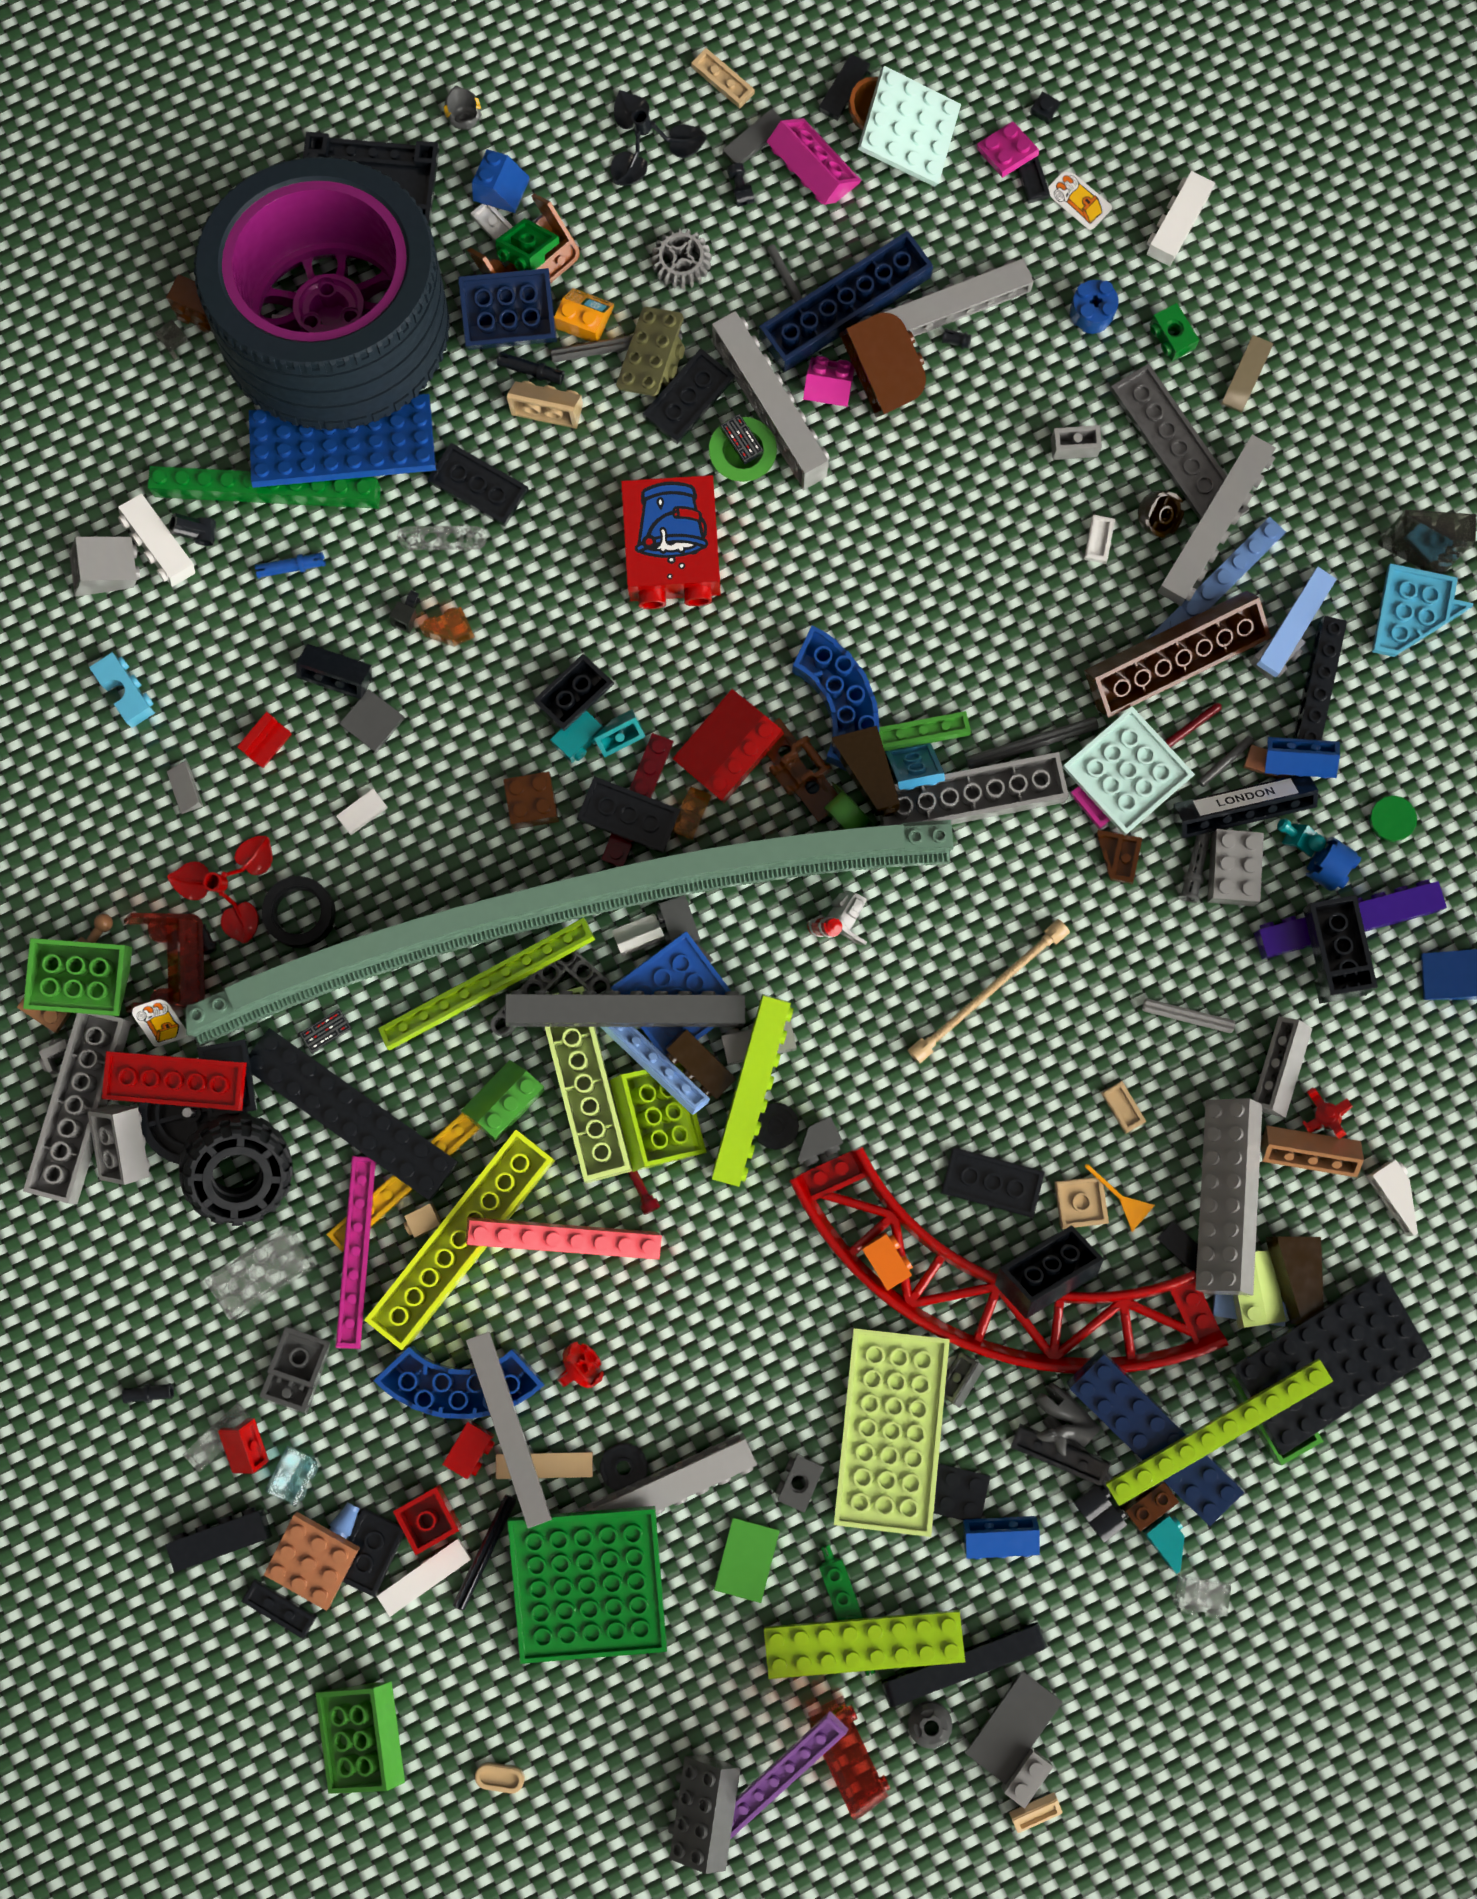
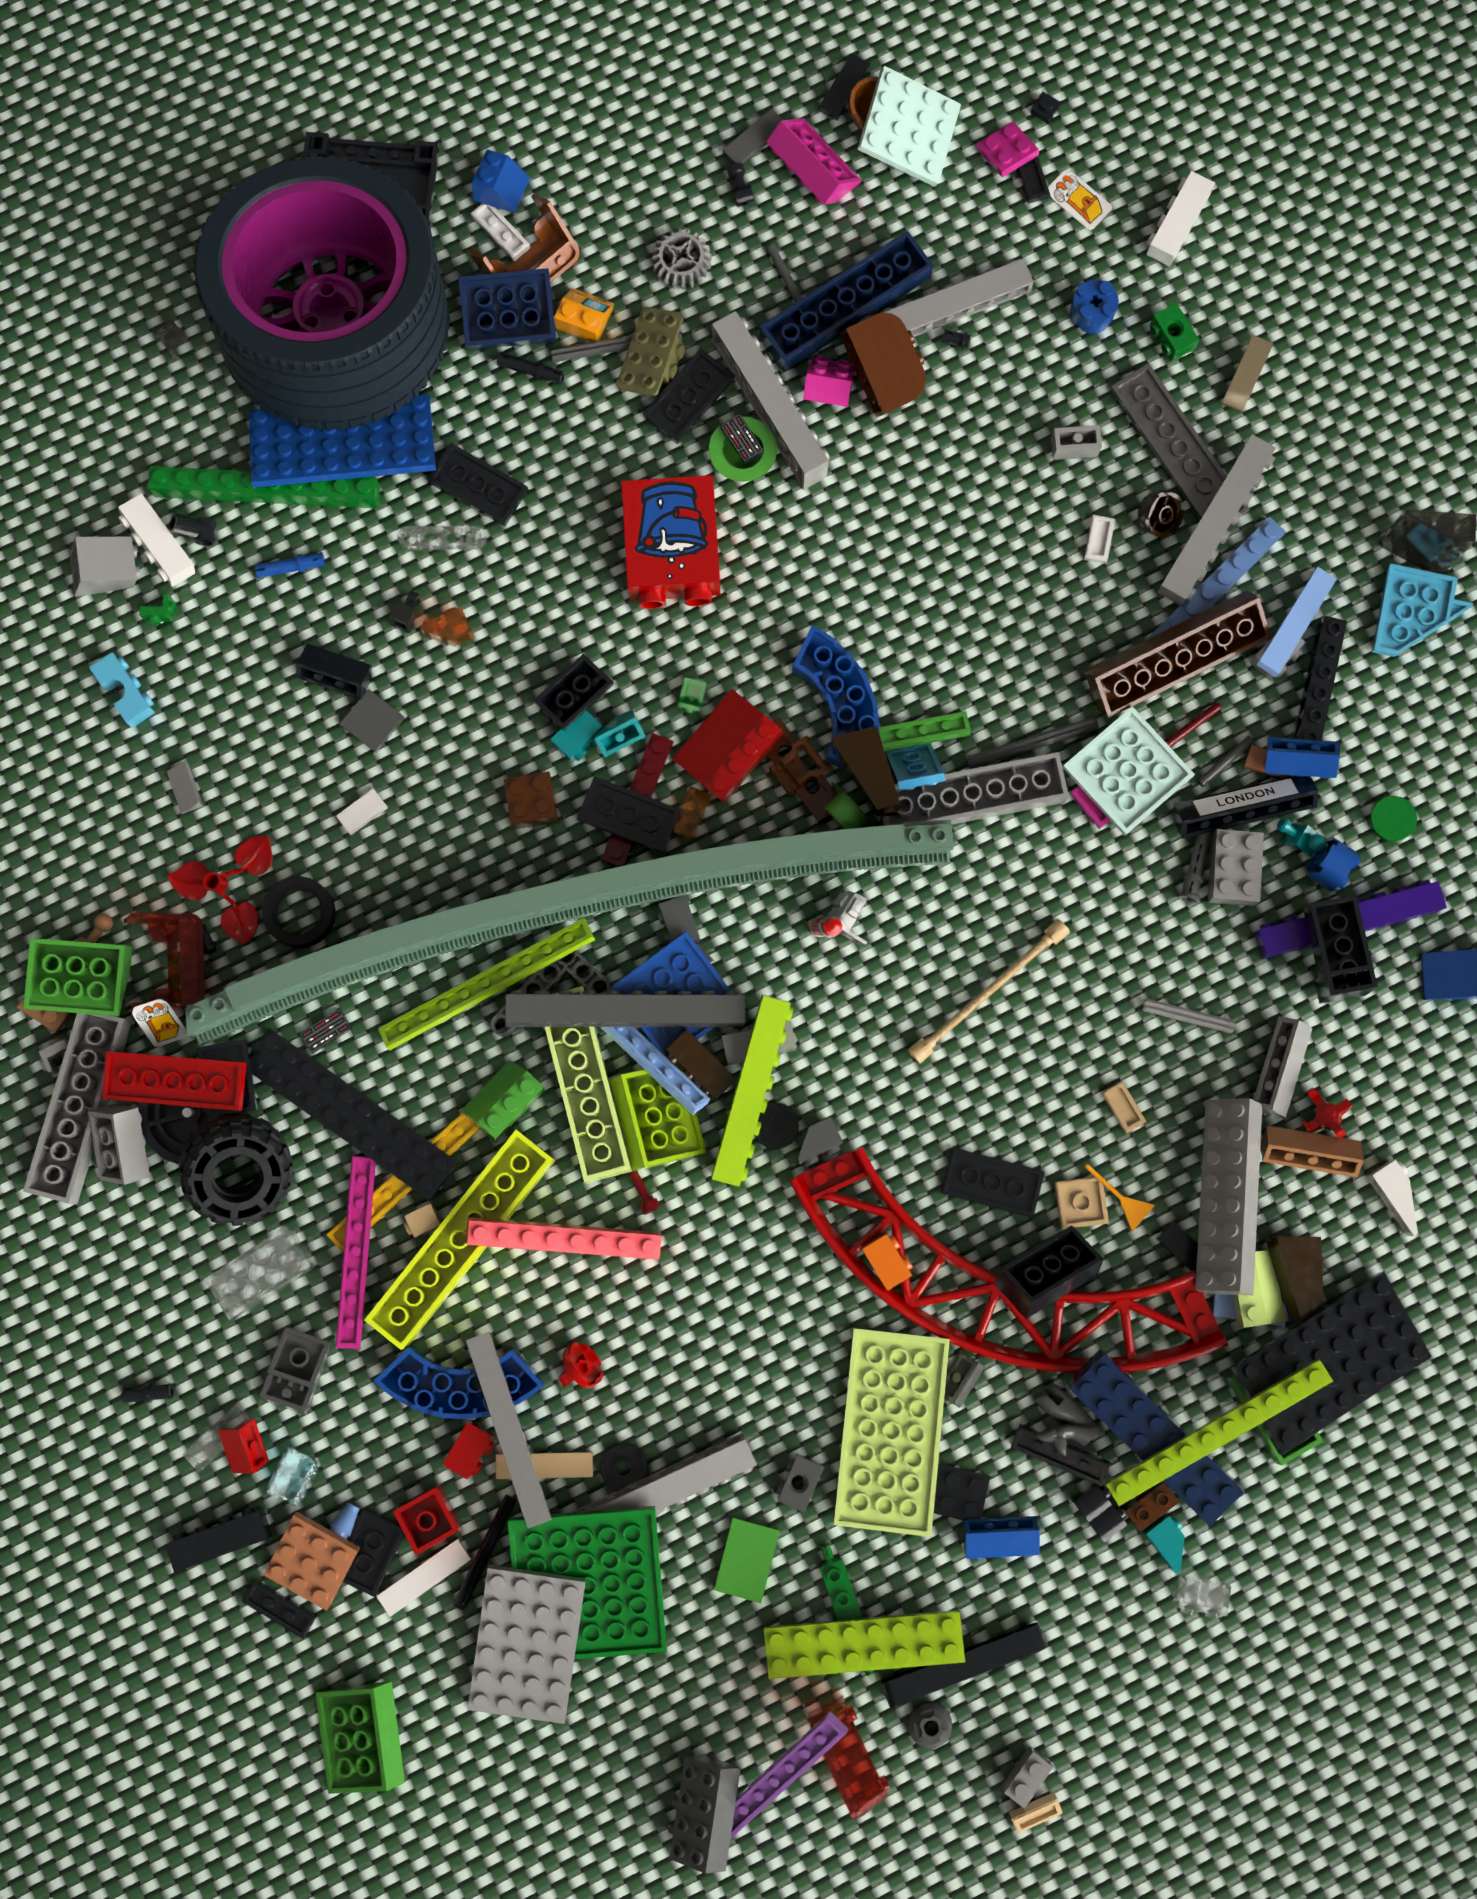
(156, 614): none -> green bracket
(186, 303): reddish brown brick -> none
(264, 740): red panel -> none
(462, 108): dark grey hair -> none
(499, 1777): tan tile -> none
(525, 245): green plate -> none
(526, 1644): none -> light grey plate
(545, 404): tan slope -> none
(634, 111): black plant -> none
(638, 934): white panel -> none
(692, 694): none -> green bracket
(722, 78): tan plate -> none
(1013, 1727): dark grey tile -> none
(1120, 855): reddish brown wing -> none

